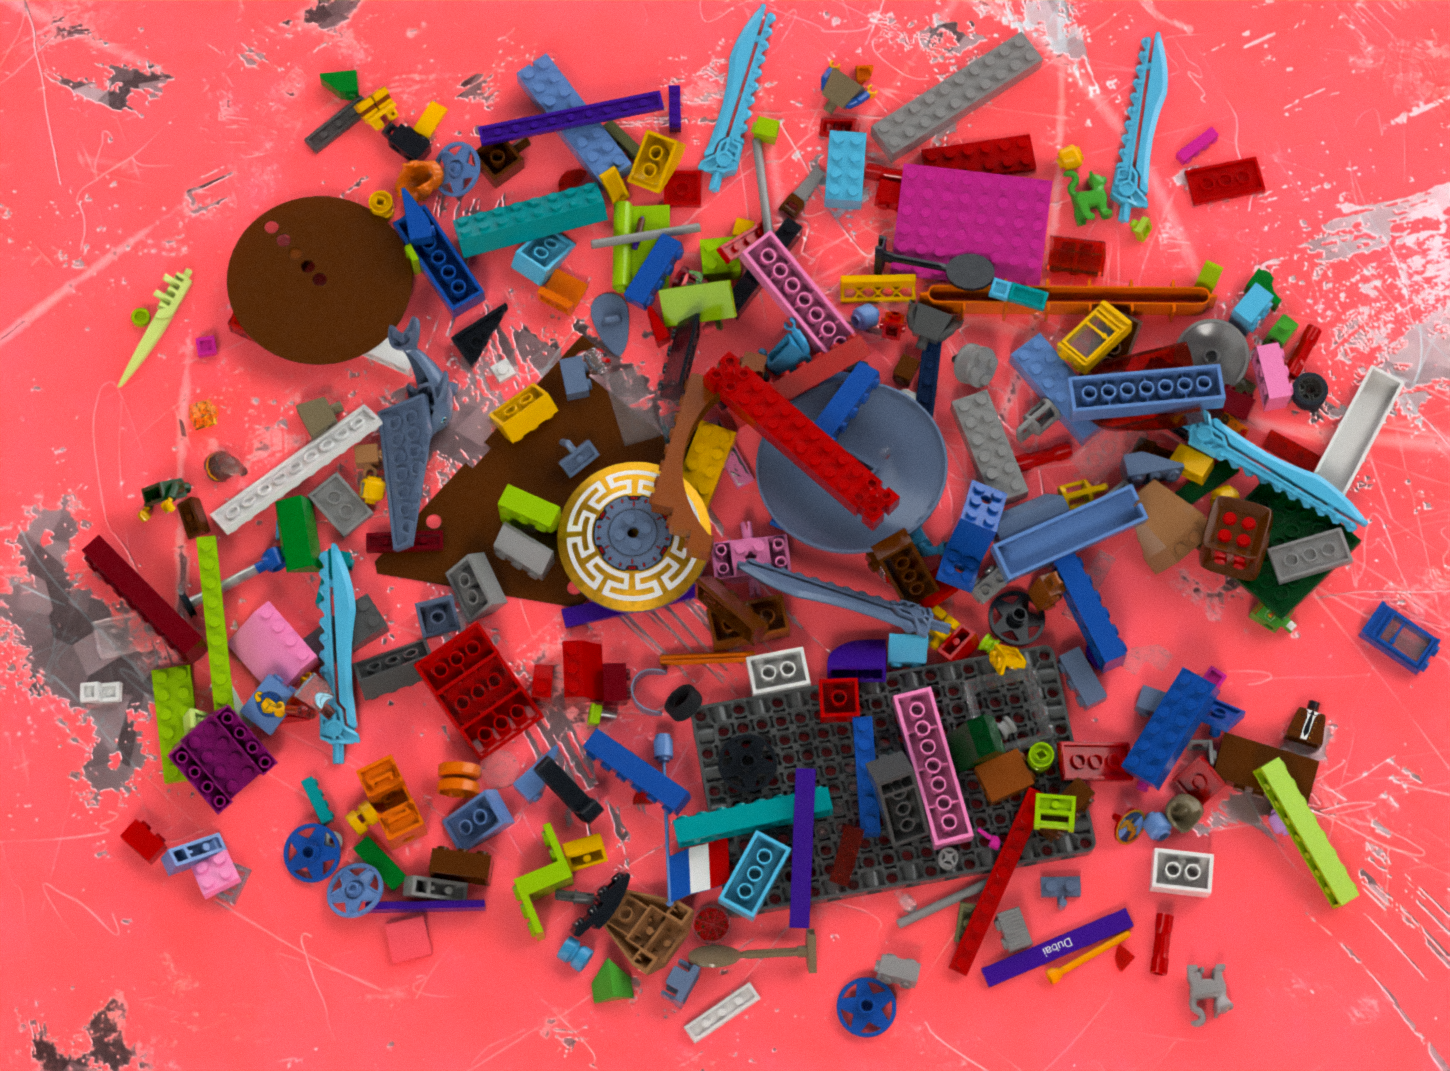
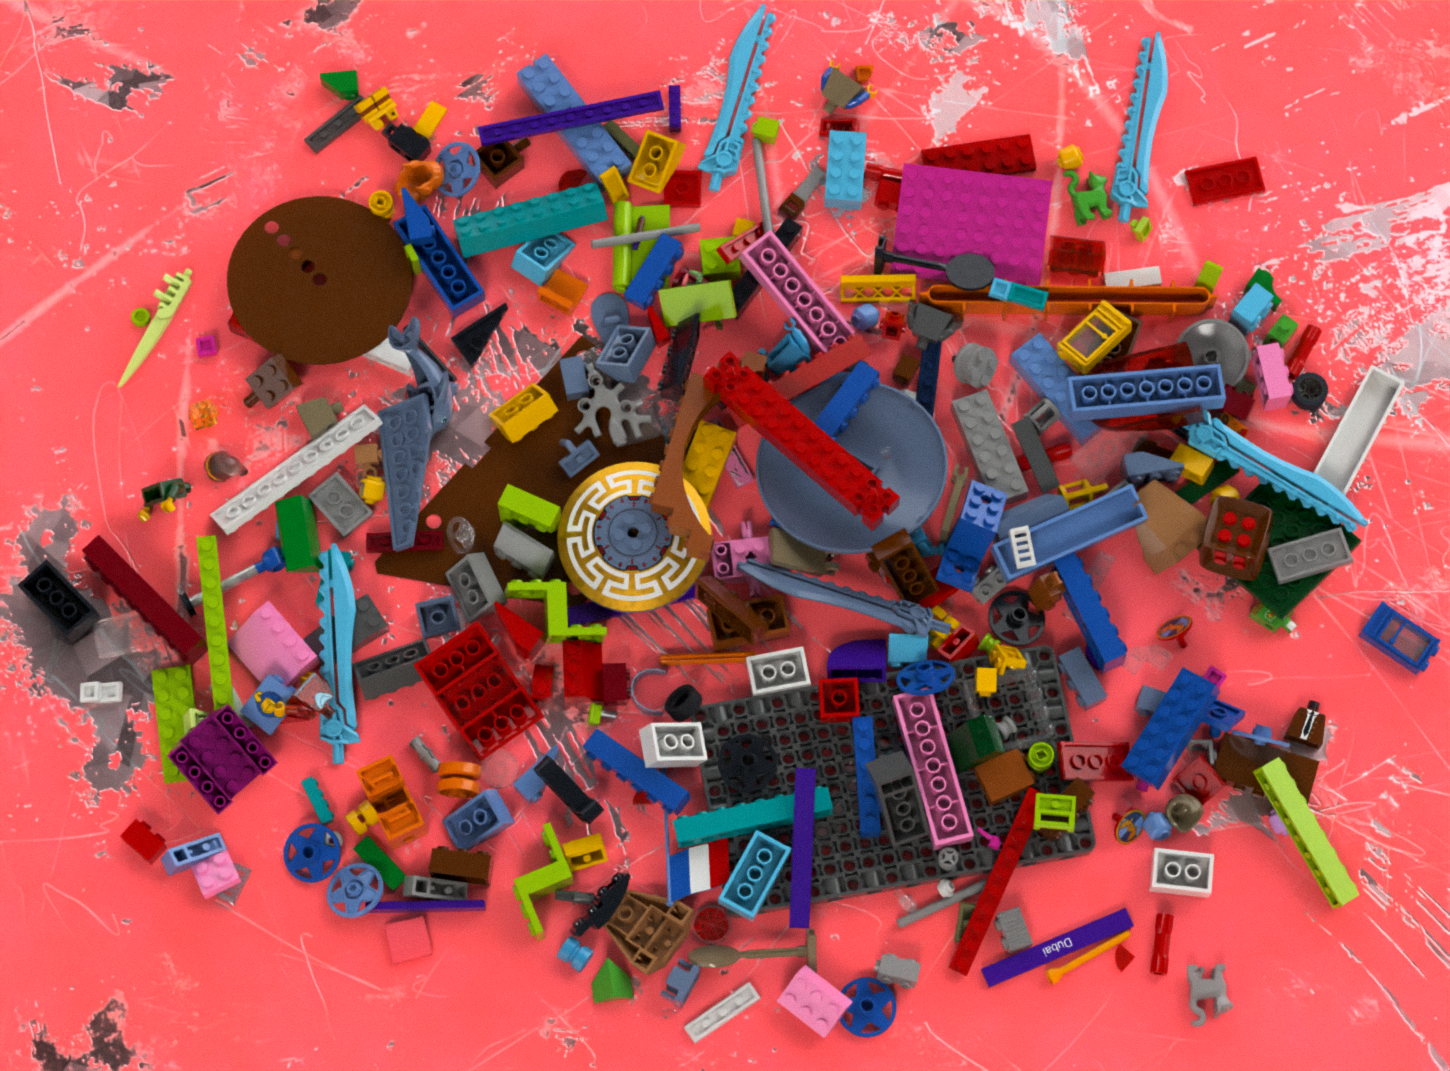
(59, 601): none -> black brick
(193, 518): reddish brown slope -> none
(272, 382): none -> reddish brown brick
(424, 347): none -> black bar
(425, 753): none -> light grey pin
(464, 534): none -> clear piece
(503, 371): white plate -> none
(523, 636): none -> red slope
(555, 611): none -> lime bracket
(609, 398): none -> light grey plant
(626, 352): none -> sand blue slope
(673, 745): none -> white brick
(797, 556): none -> dark tan tile
(814, 1001): none -> bright pink brick
(846, 855): clear red tile -> none
(925, 676): none -> blue wheel
(945, 888): none -> white plate
(956, 97): light grey brick -> none
(959, 483): none -> dark tan tile
(985, 681): none -> yellow brick
(1027, 537): none -> white slope
(1035, 454): none -> dark grey tile
(1060, 888): sand blue plate -> none
(1141, 277): none -> white tile
(1175, 629): none -> shield
(1199, 144): dark pink piece -> none
(1261, 736): none -> medium blue wheel
(1291, 451): clear red tile -> none

